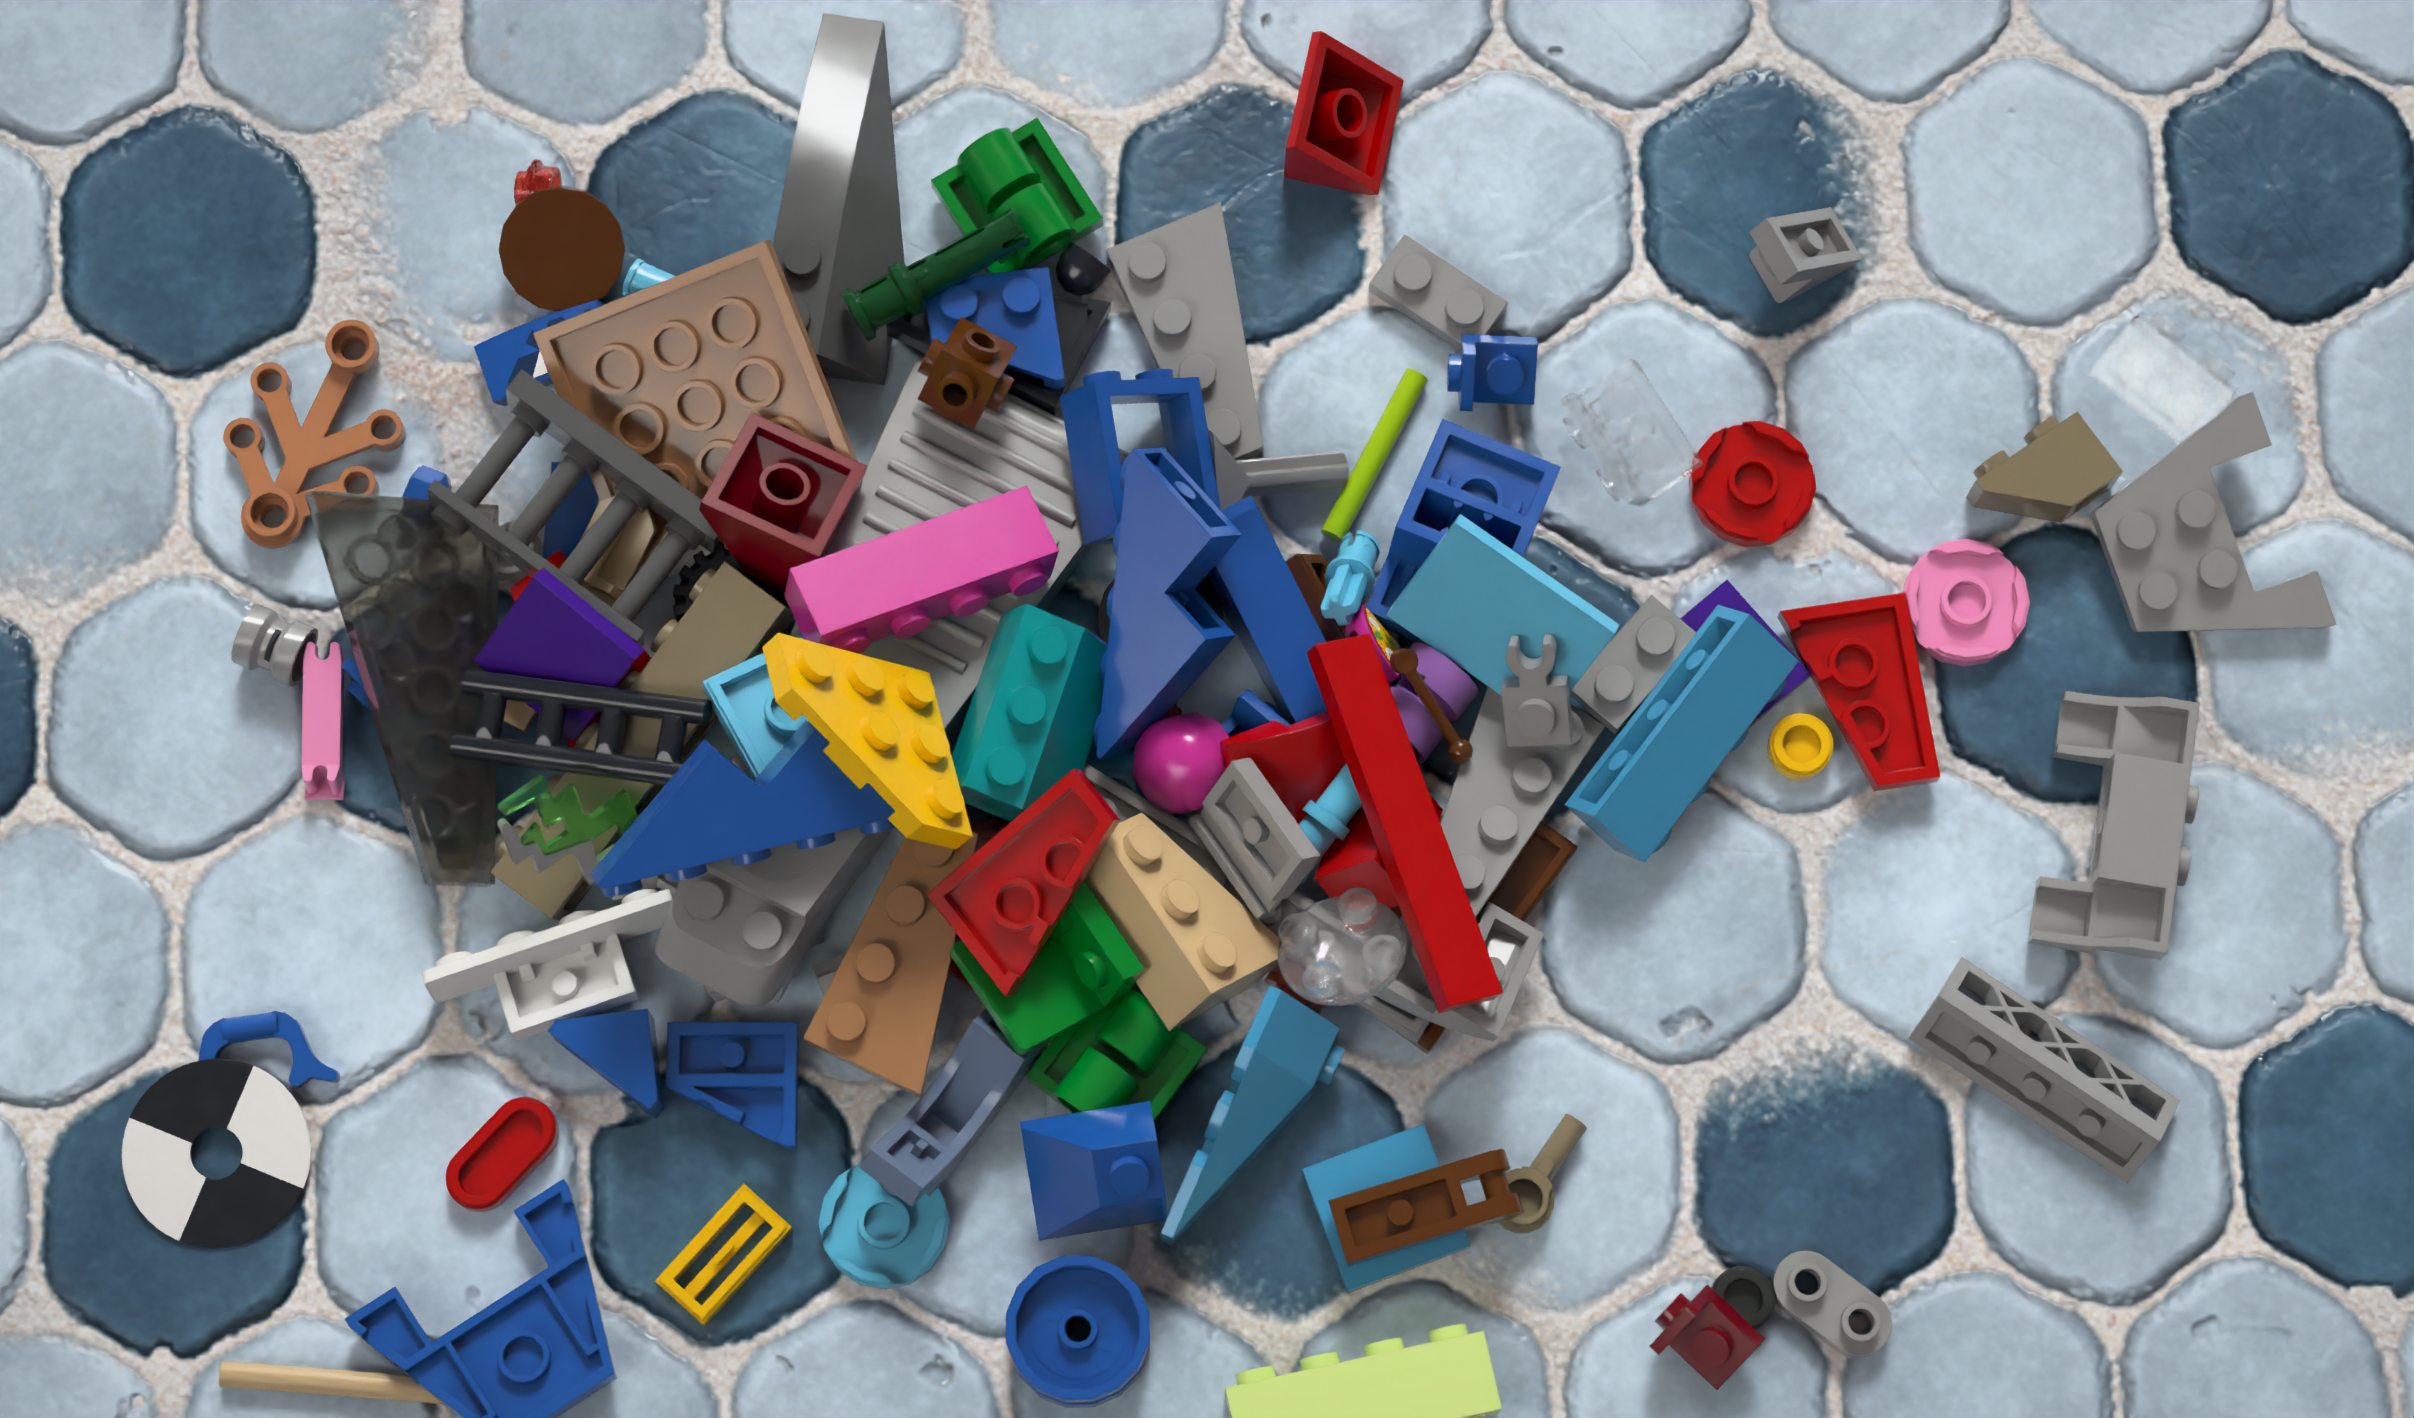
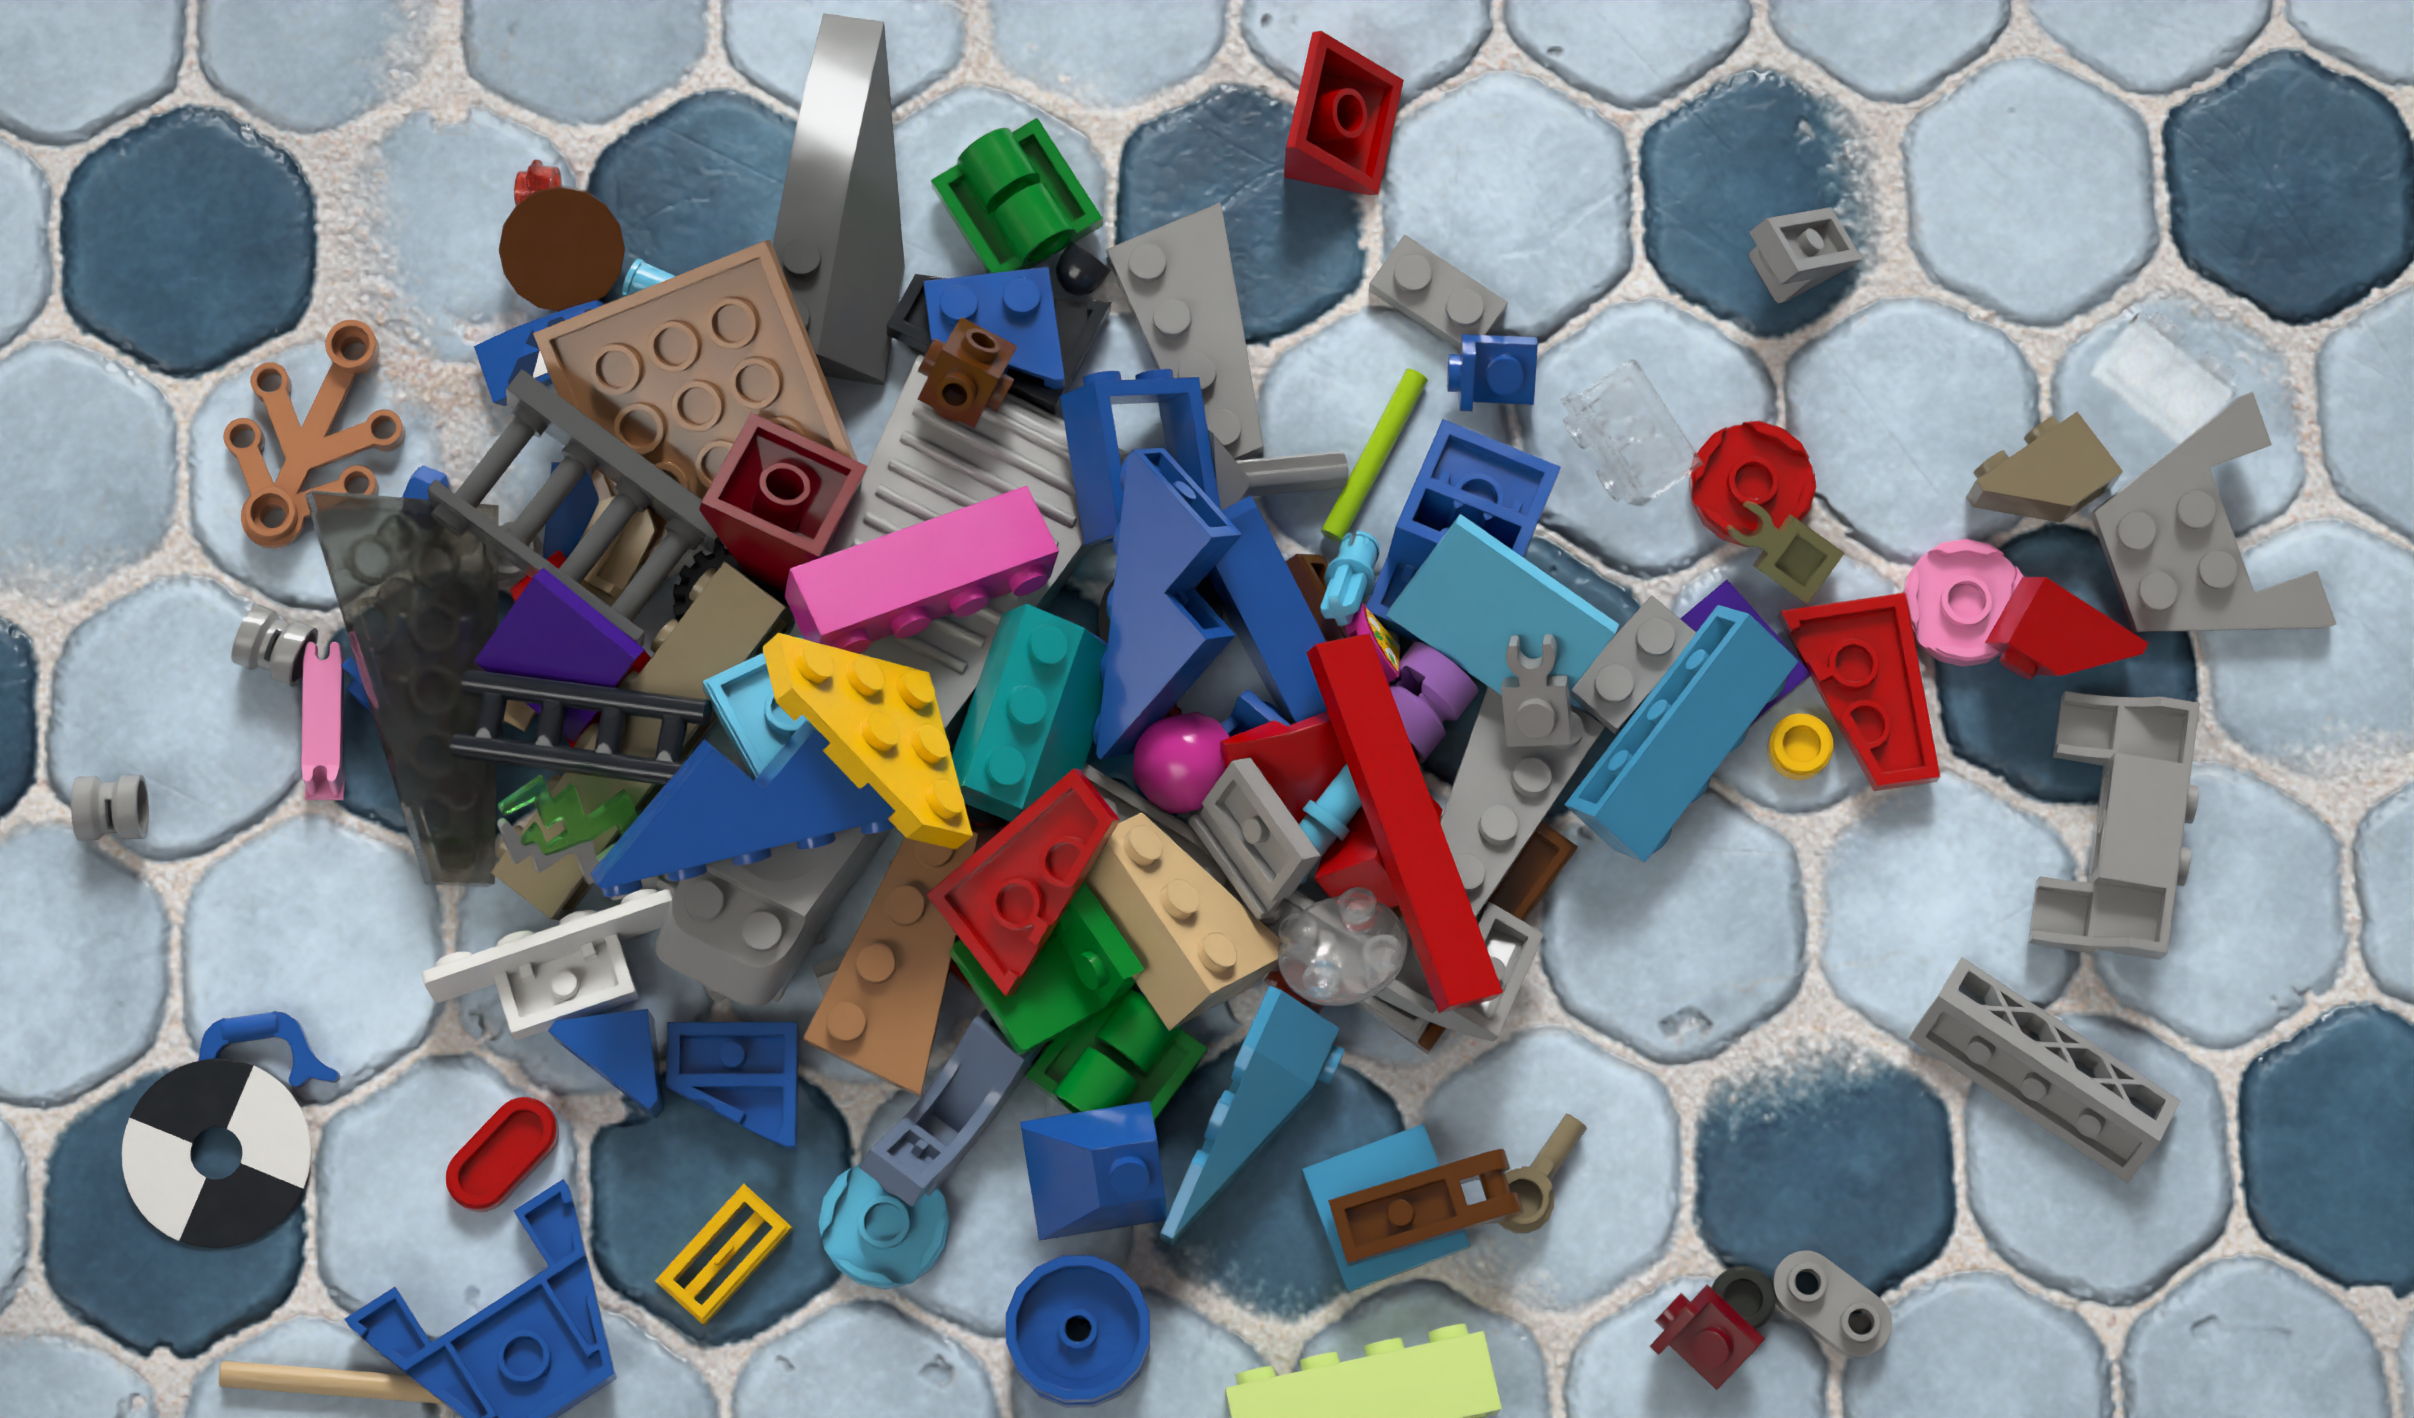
(109, 807): none -> light grey wheel
(909, 287): dark green pin -> none
(1406, 662): reddish brown hinge -> none
(1790, 555): none -> olive plate
(2057, 633): none -> red slope

